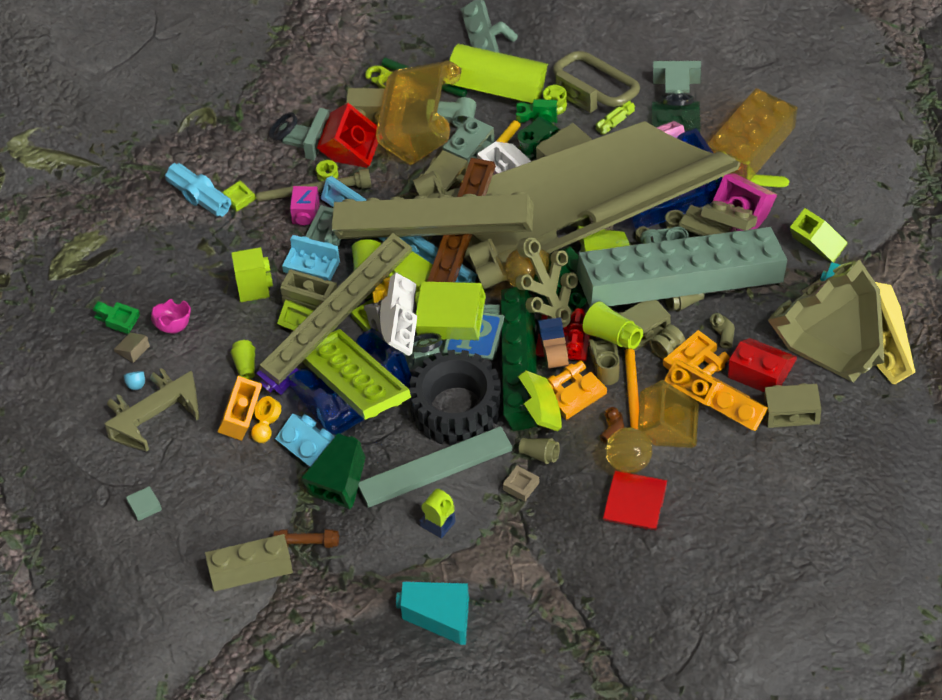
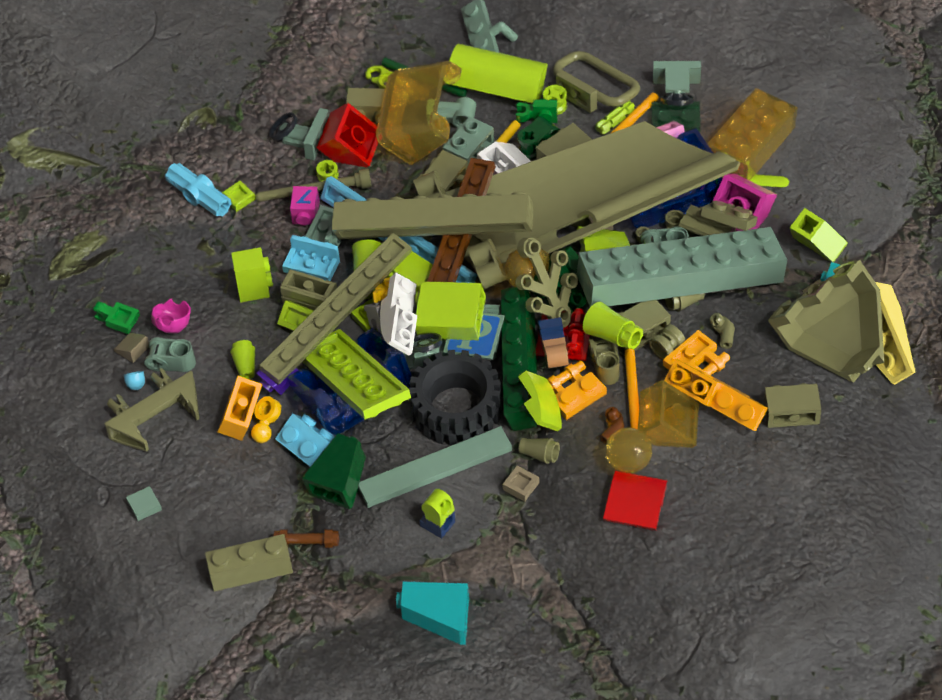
(171, 355): none -> sand green piece
(638, 112): none -> light orange bar
(759, 364): red slope -> none

